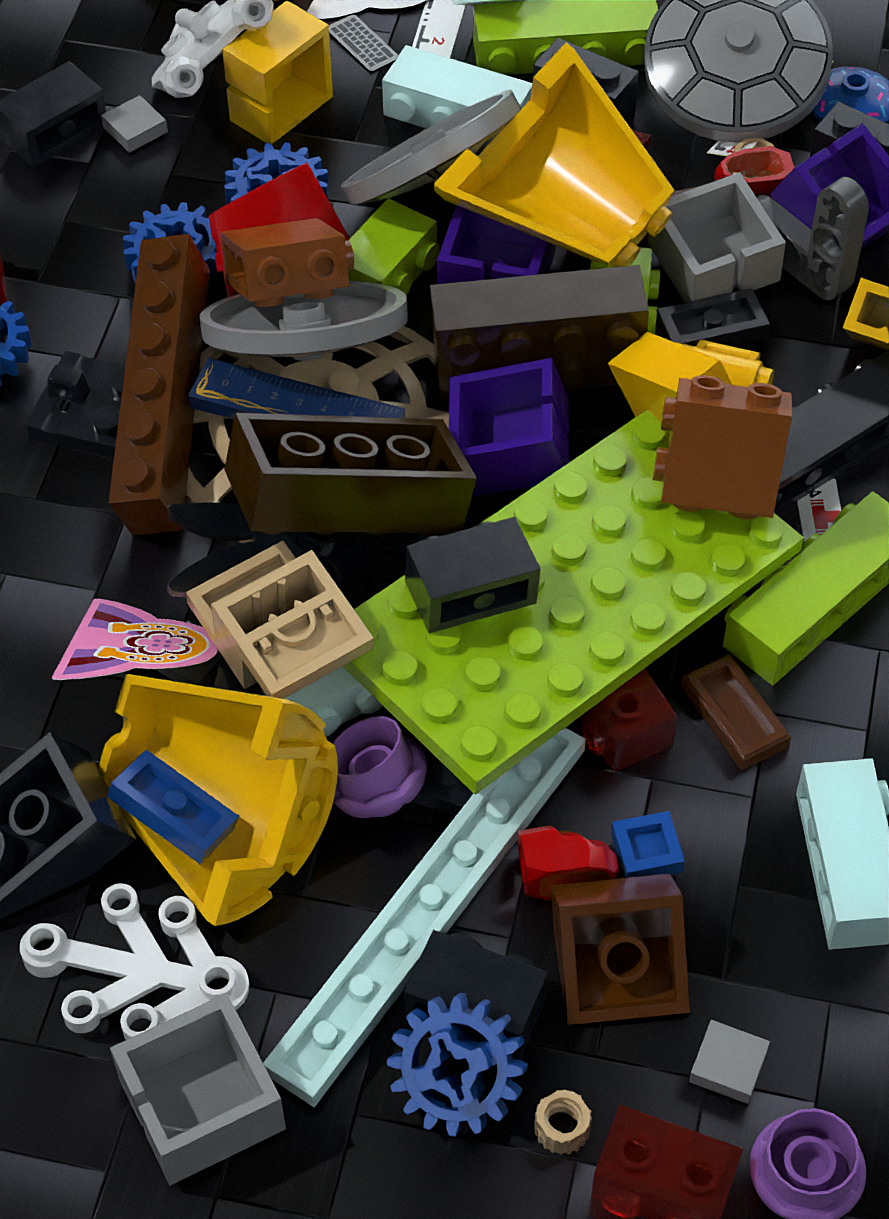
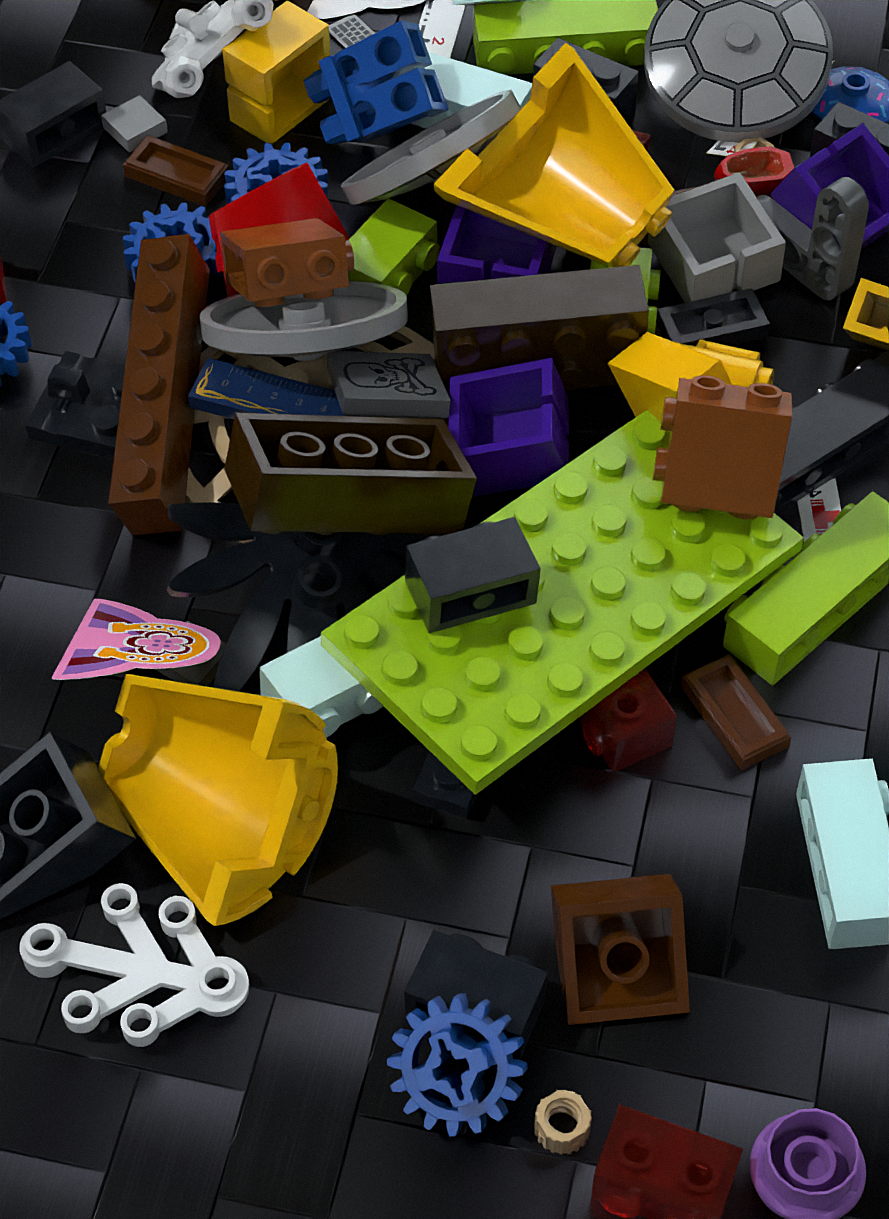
(172, 806): blue plate -> none
(176, 170): none -> reddish brown tile
(198, 1088): light grey piece -> none
(279, 621): tan bracket -> none
(377, 85): none -> blue hips
(377, 768): medium lavender piece -> none
(388, 385): none -> dark grey tile
(429, 899): light aqua plate -> none
(561, 858): red rock -> none
(647, 845): blue plate -> none
(729, 1061): light grey tile -> none

